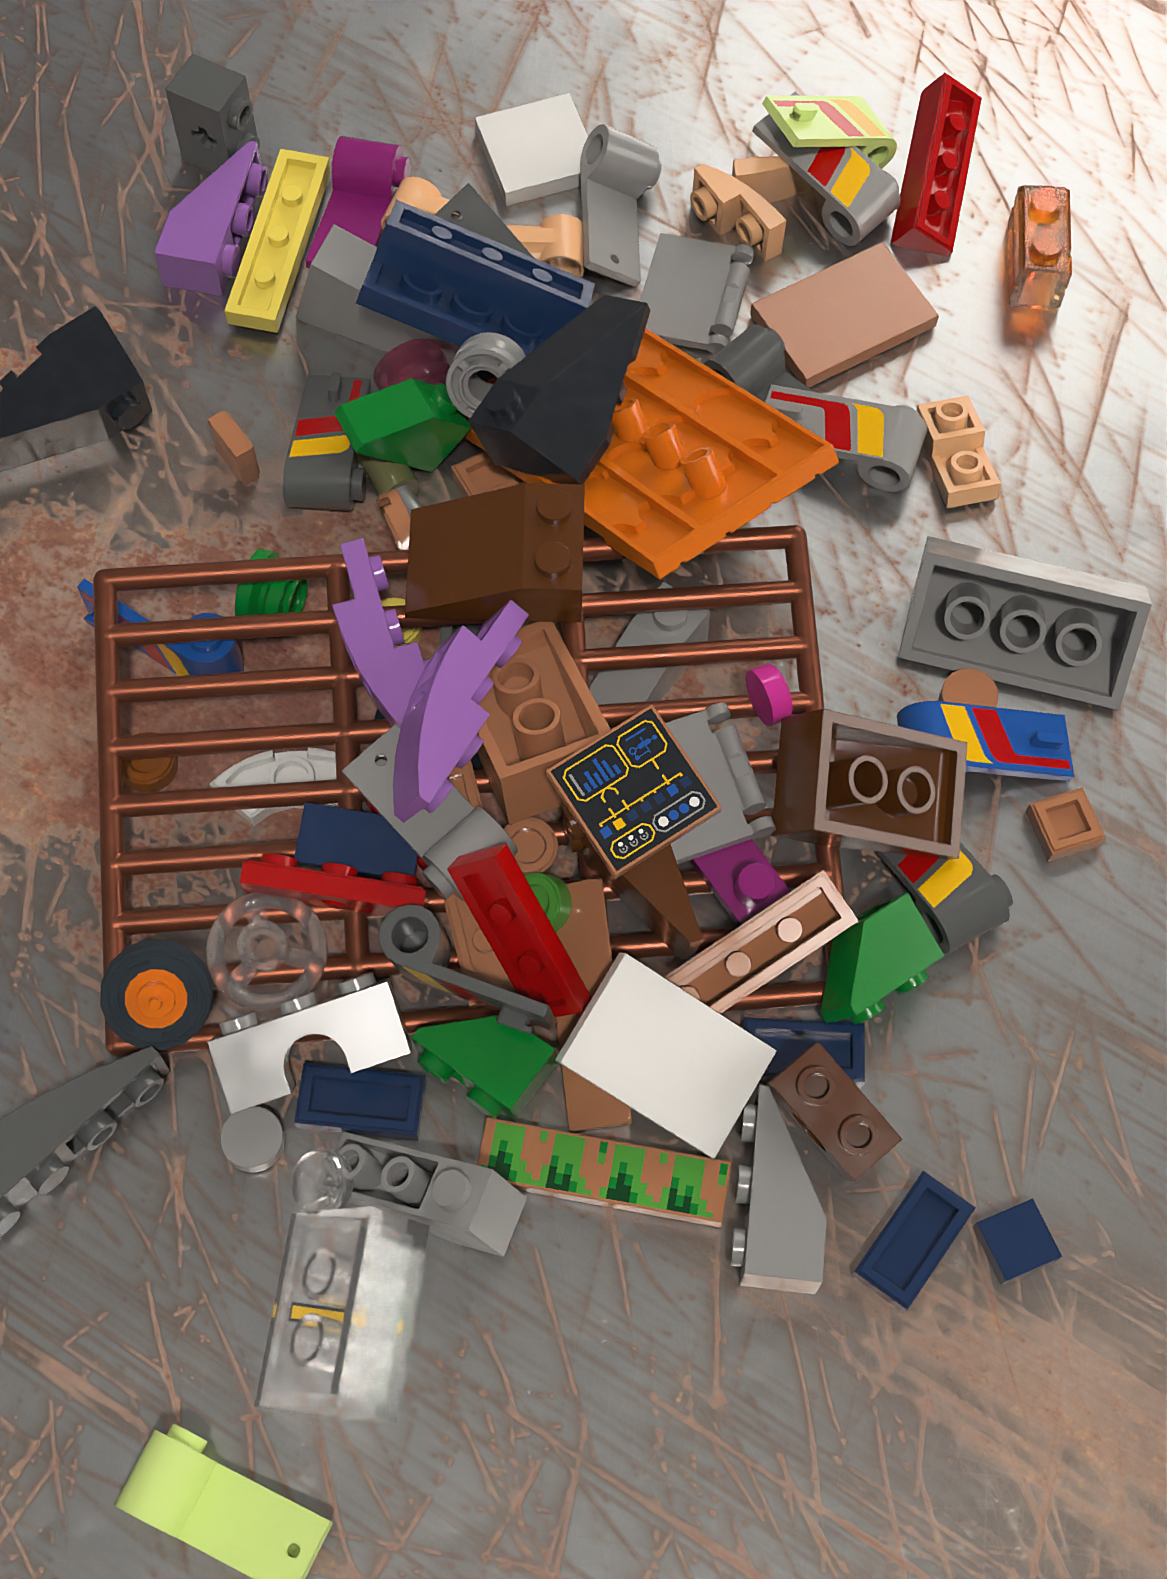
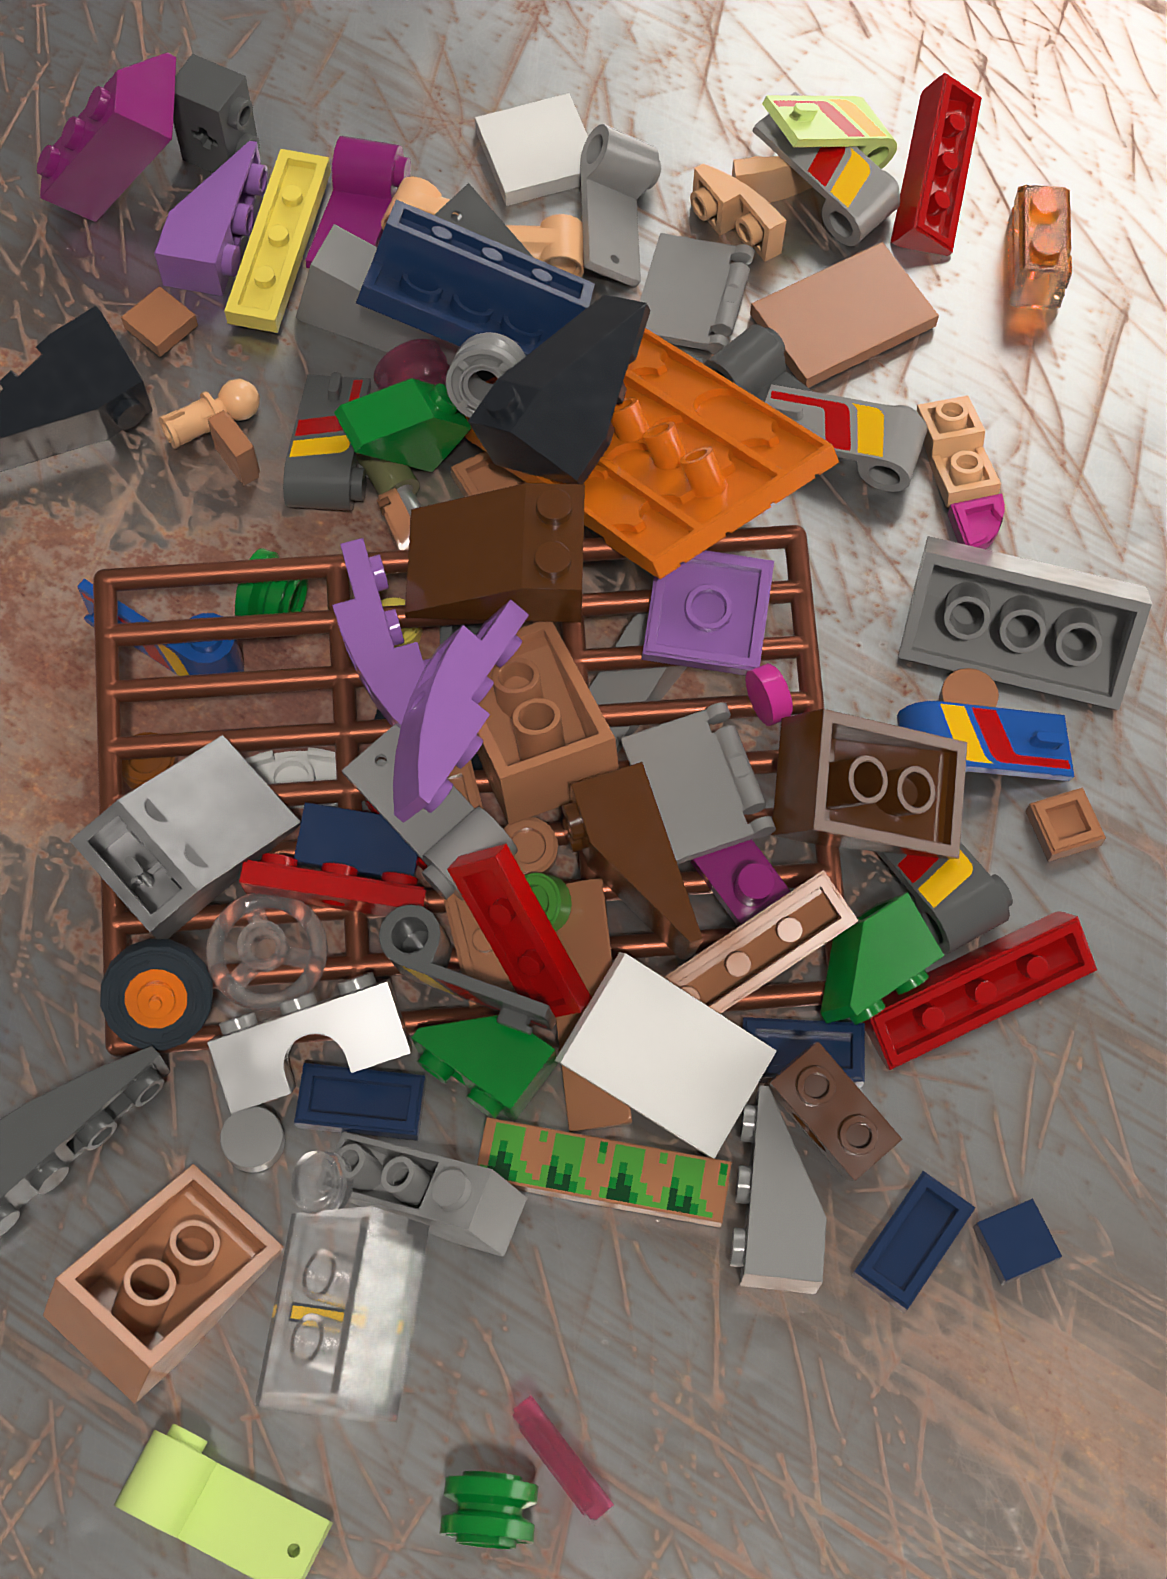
(111, 138): none -> magenta slope
(159, 321): none -> nougat tile
(160, 1282): none -> nougat slope
(185, 836): none -> flat silver slope
(235, 397): none -> light nougat pin
(489, 1510): none -> green wheel
(562, 1461): none -> clear pink tile
(633, 791): black tile -> none
(710, 613): none -> medium lavender tile
(977, 520): none -> dark pink tile
(981, 987): none -> red slope

